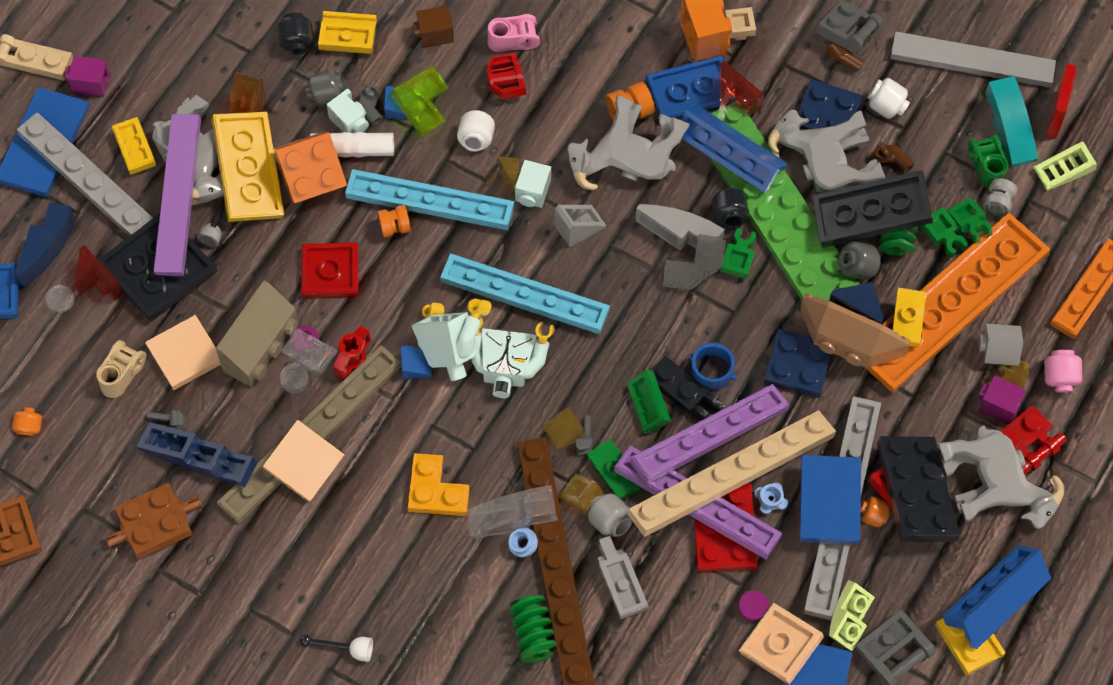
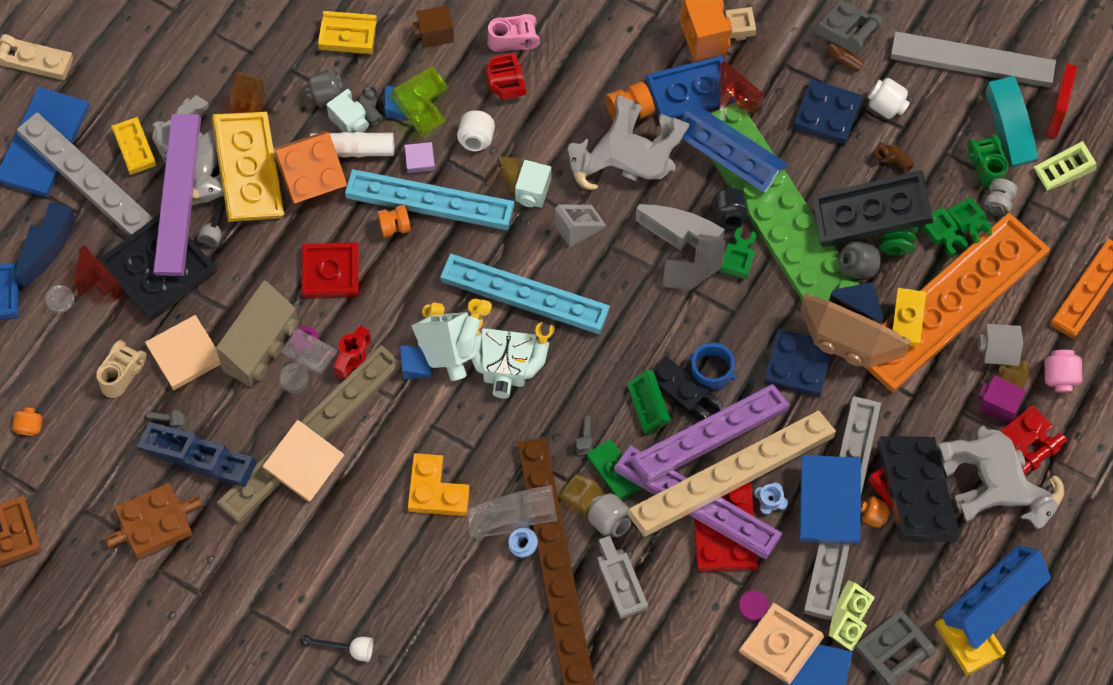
(88, 76): magenta brick -> none
(295, 33): black head -> none
(419, 157): none -> lavender tile
(531, 628): green piece -> none
(564, 429): clear yellow slope -> none
(825, 151): light grey animal -> none

